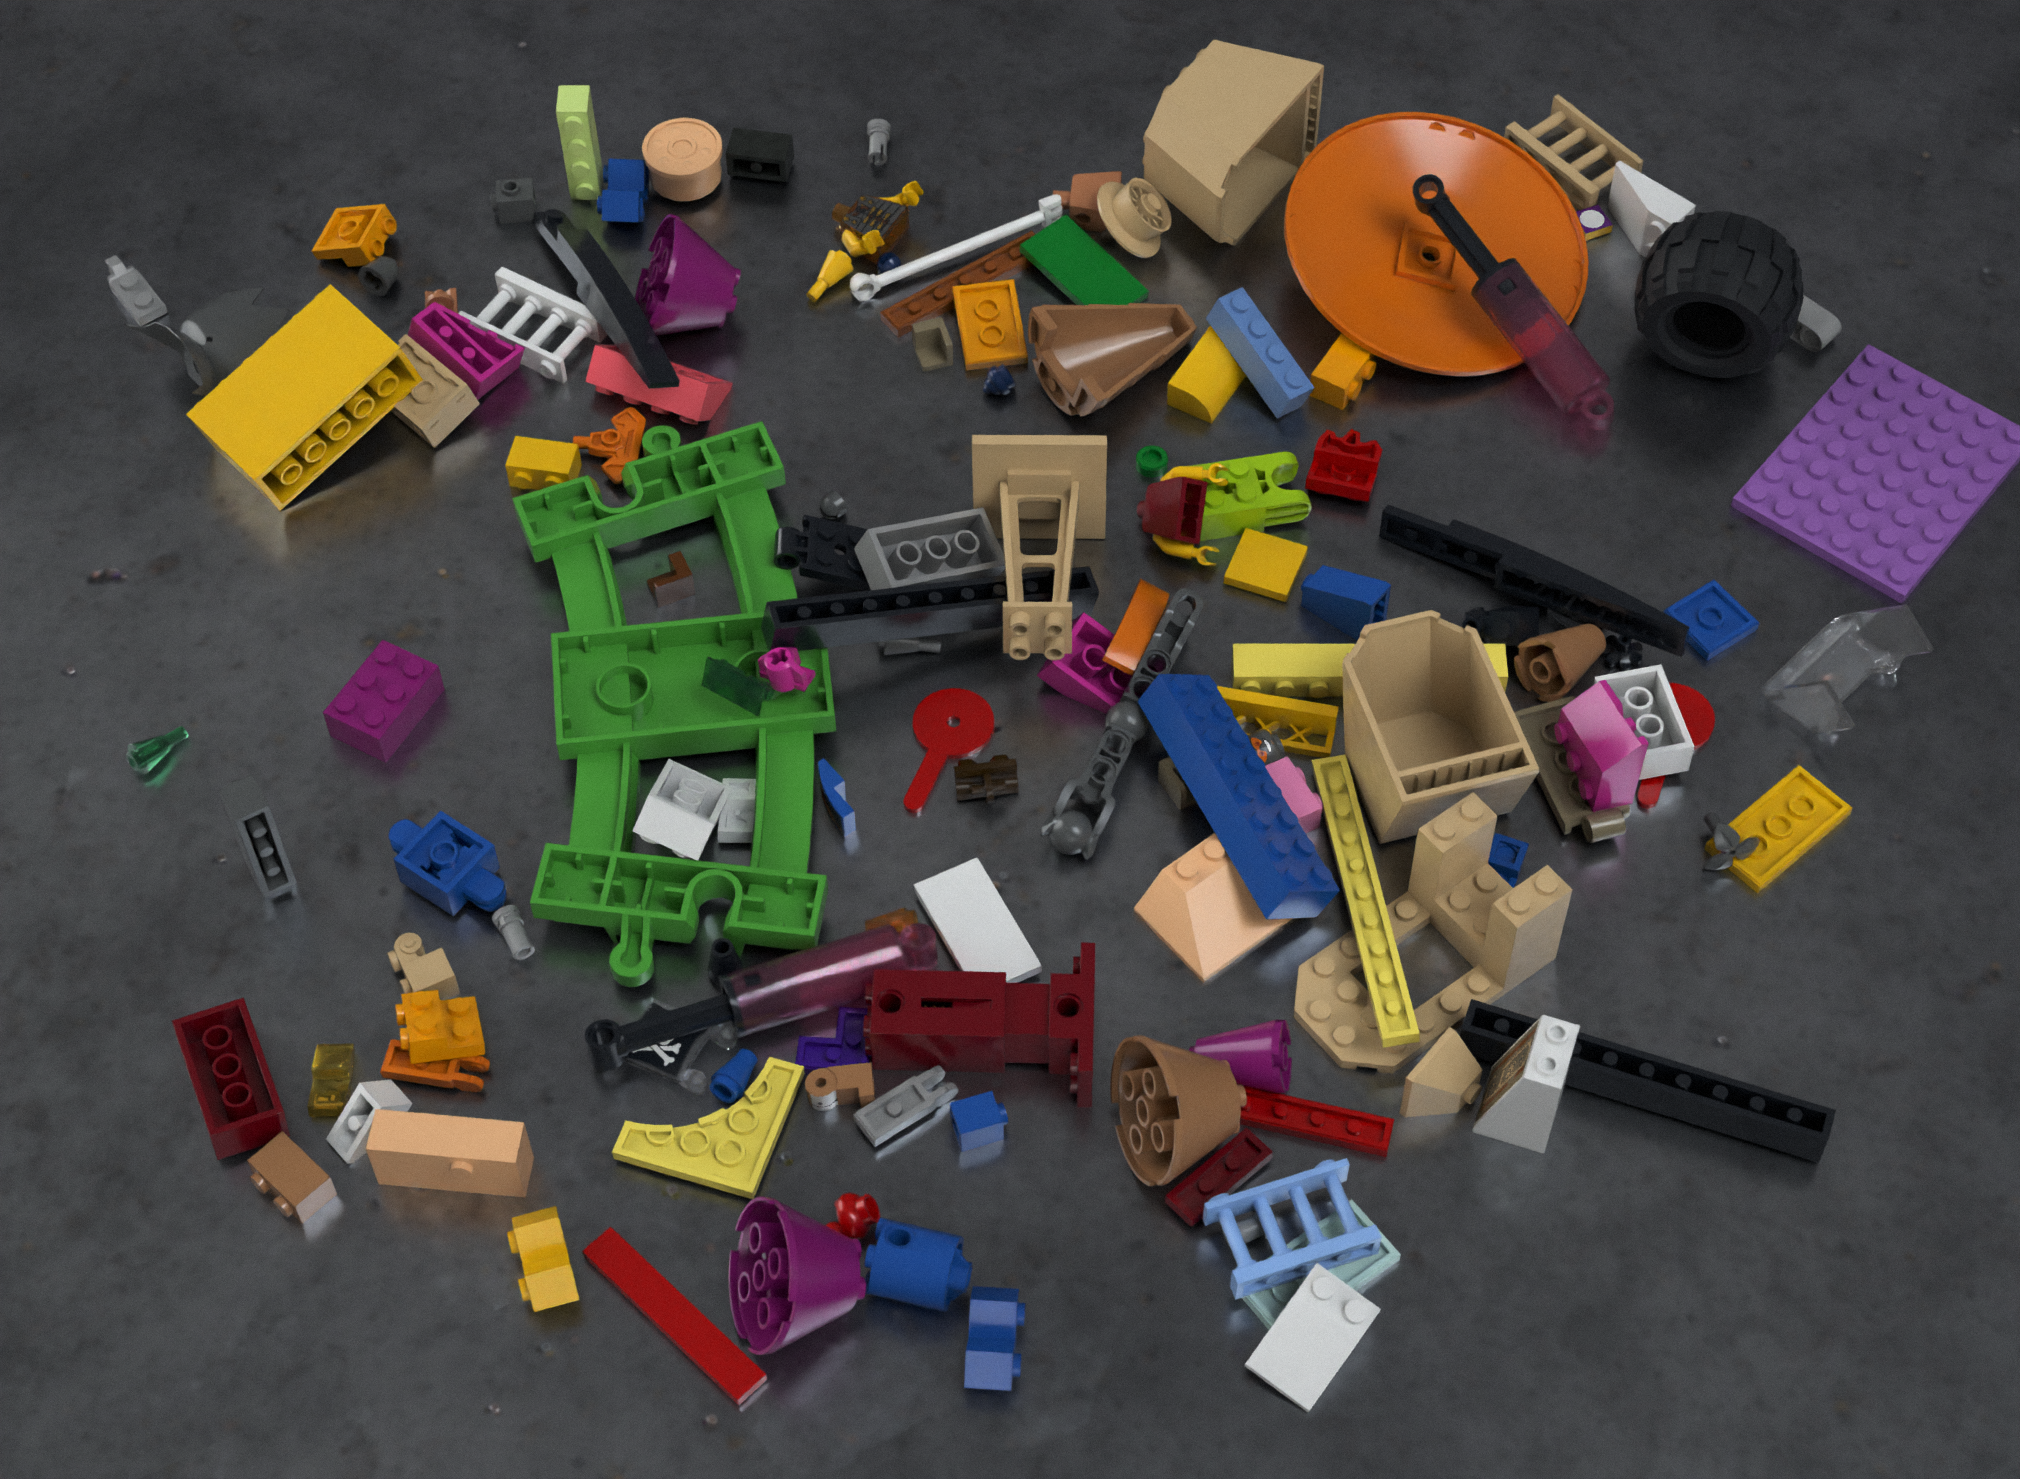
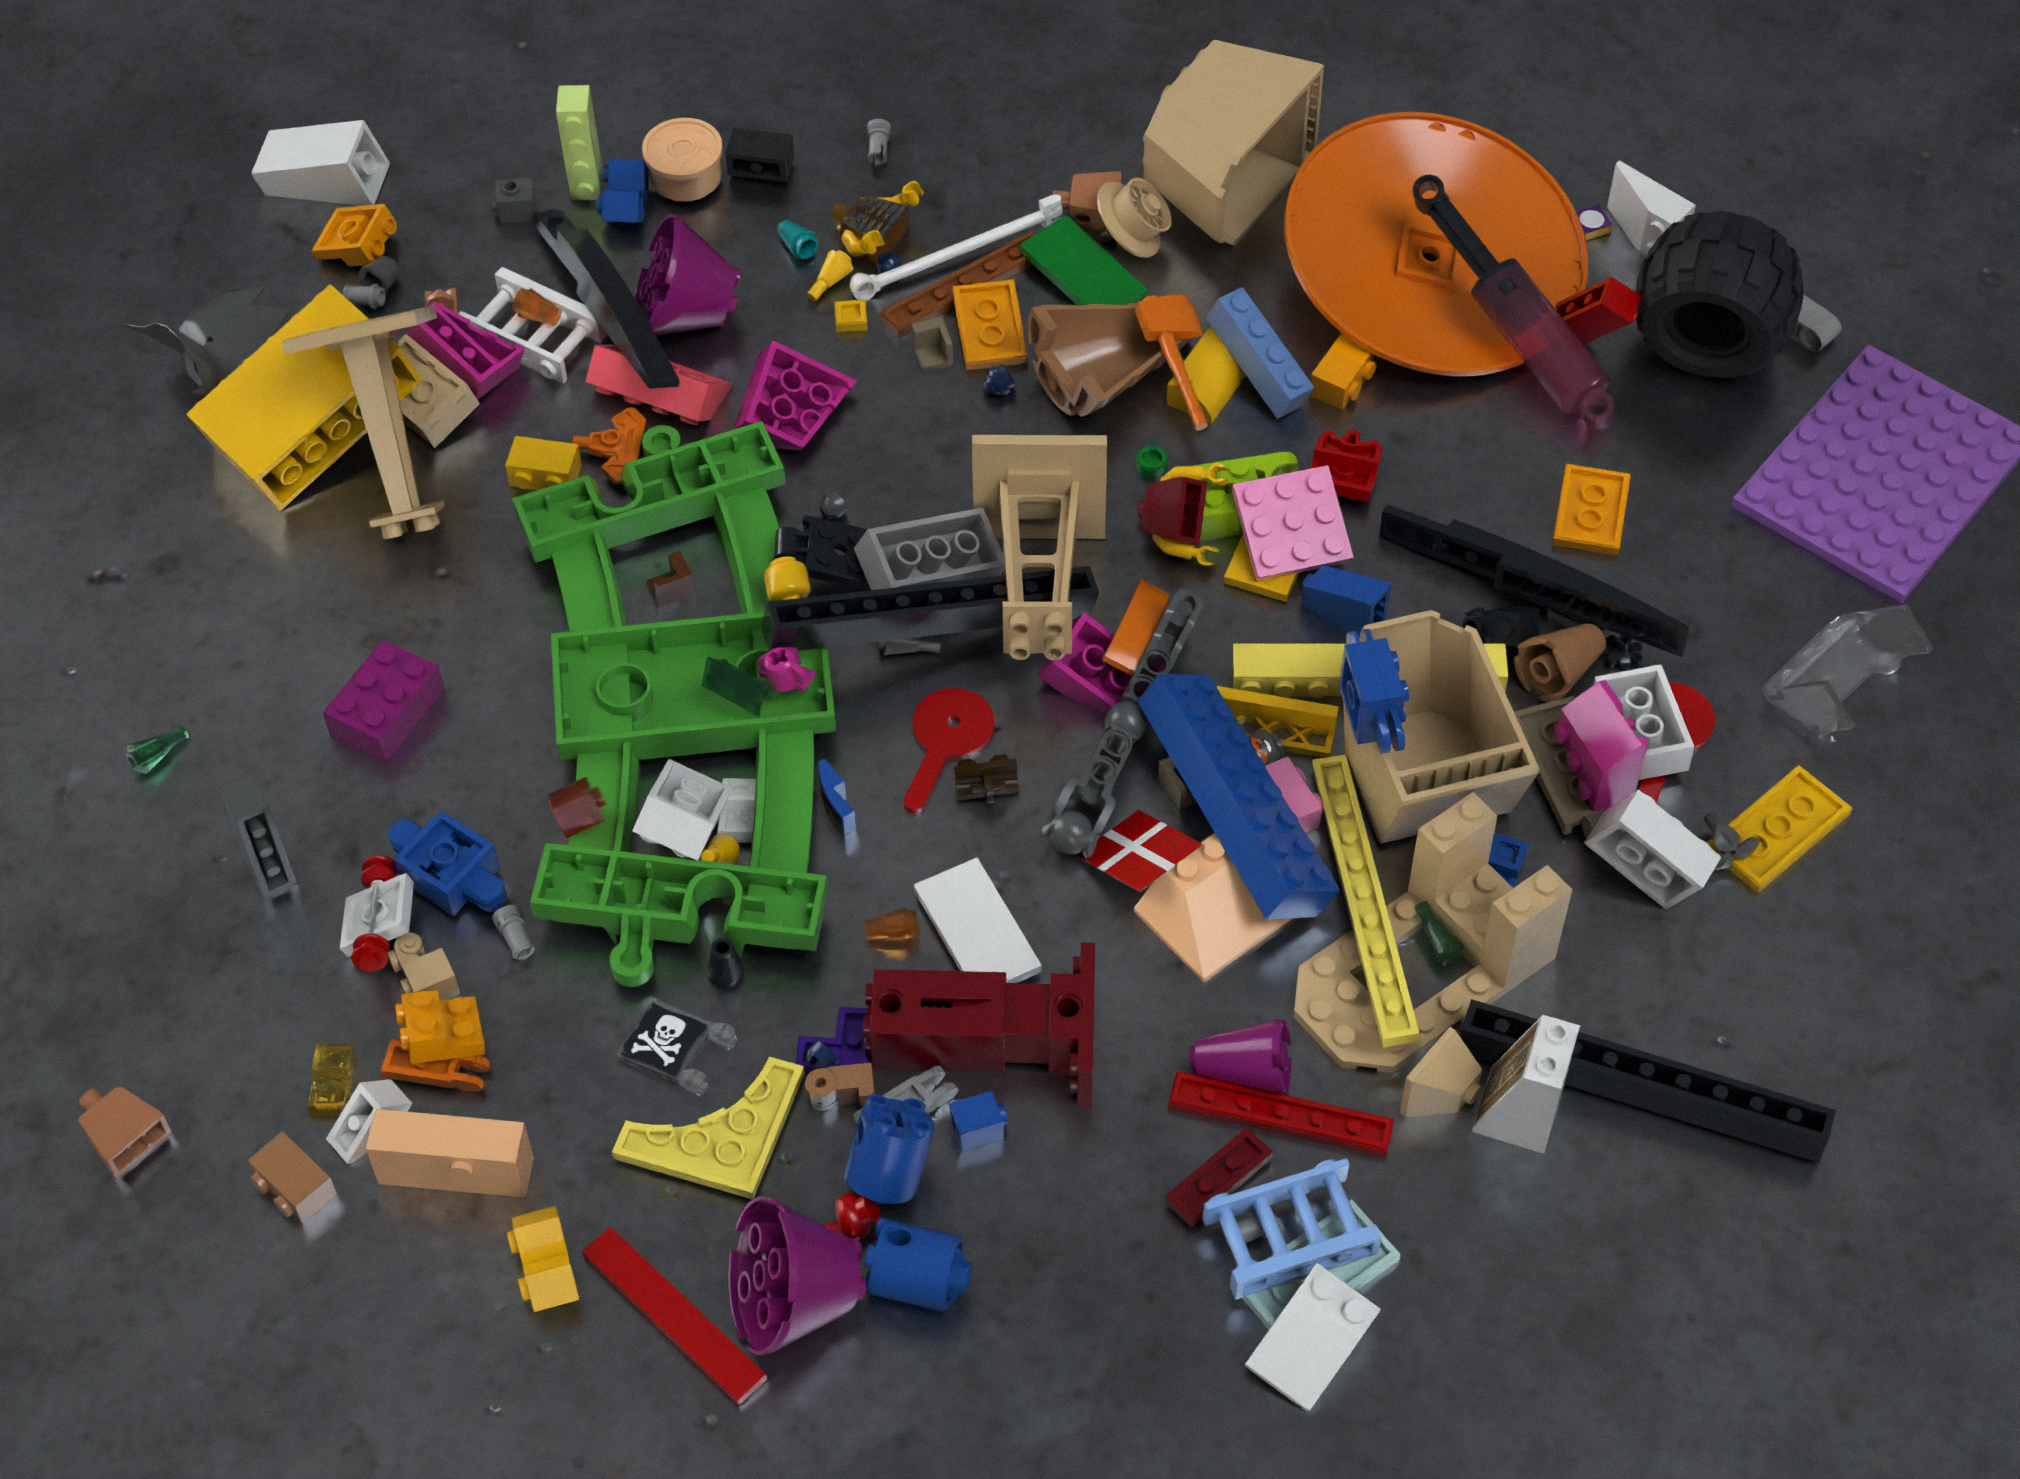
(121, 1127): none -> nougat torso
(134, 292): light grey hinge -> none
(230, 1078): dark red brick -> none
(322, 164): none -> white slope
(365, 295): none -> light grey pin
(376, 391): none -> tan piece
(376, 913): none -> plate
(535, 307): none -> clear orange cone
(577, 806): none -> clear red brick
(722, 849): none -> yellow cone
(732, 1078): blue cone -> none
(775, 991): clear pink piece -> none
(786, 579): none -> yellow head
(791, 395): none -> dark pink wedge
(798, 239): none -> teal cone
(822, 1055): none -> dark blue hinge
(850, 315): none -> yellow tile
(889, 1149): none -> blue cylinder
(992, 1338): blue brick -> none
(1140, 850): none -> red sticker
(1168, 320): none -> orange piece
(1171, 1106): medium nougat cone -> none
(1292, 523): none -> bright pink plate
(1373, 691): none -> blue brick
(1442, 944): none -> clear green cone
(1579, 190): tan fence -> none
(1591, 509): none -> light orange tile
(1599, 309): none -> red brick
(1653, 849): none -> white brick
(1713, 619): blue tile -> none

